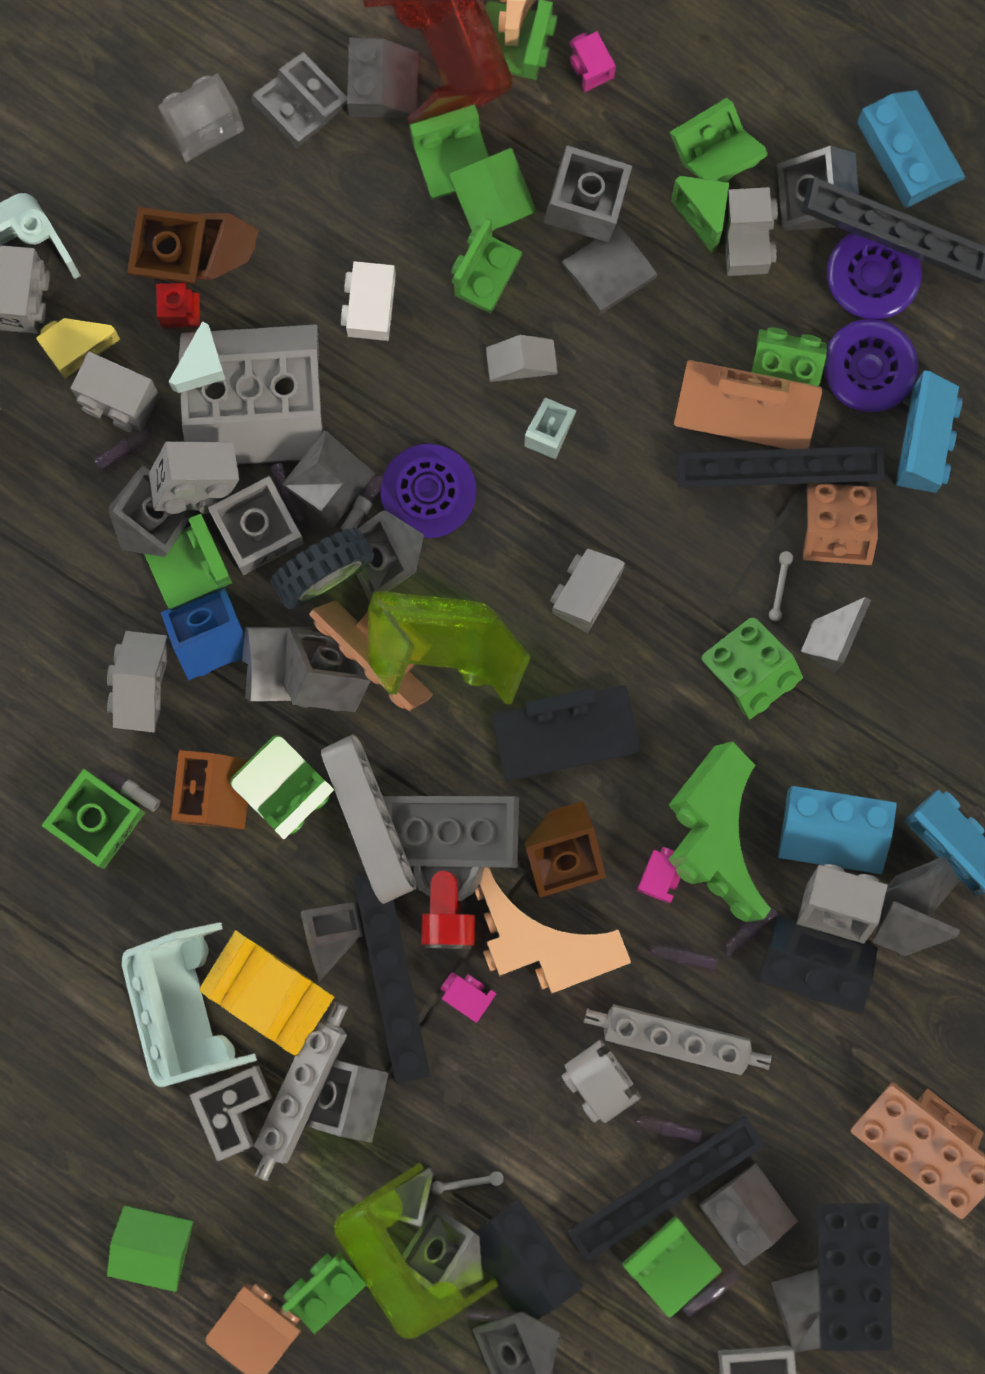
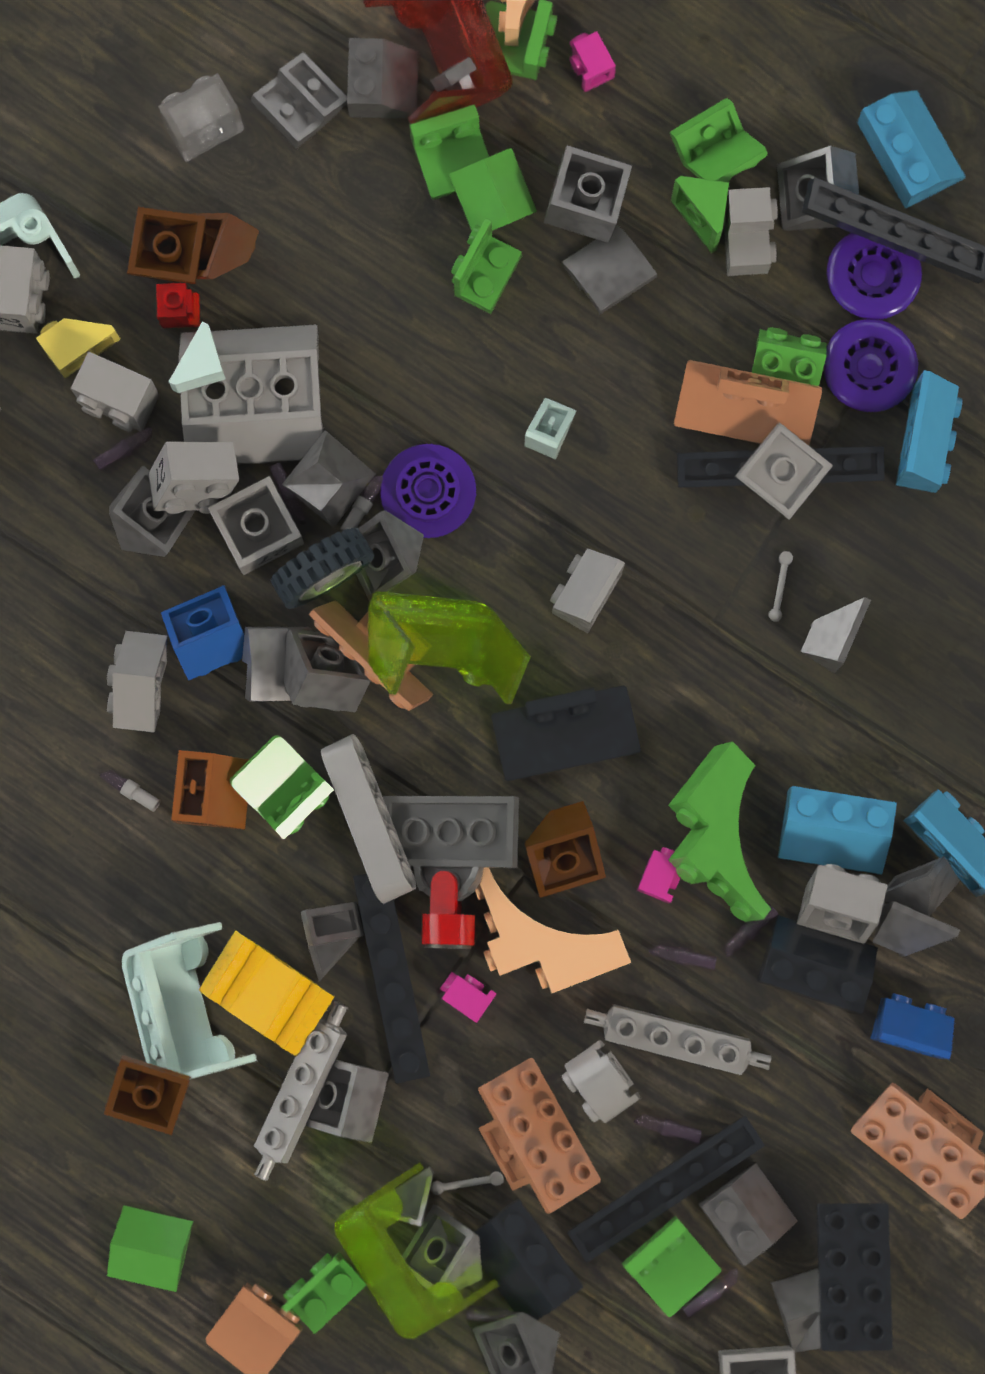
(93, 819): bright green brick -> none
(147, 1095): none -> reddish brown slope
(190, 567): bright green bracket -> none
(221, 1108): light grey brick -> none
(369, 301): white brick -> none
(455, 77): none -> flat silver tile
(521, 358): light grey slope -> none
(535, 1138): none -> nougat bracket
(753, 666): bright green bracket -> none
(783, 470): none -> light grey tile
(841, 523): nougat bracket -> none
(914, 1028): none -> blue slope

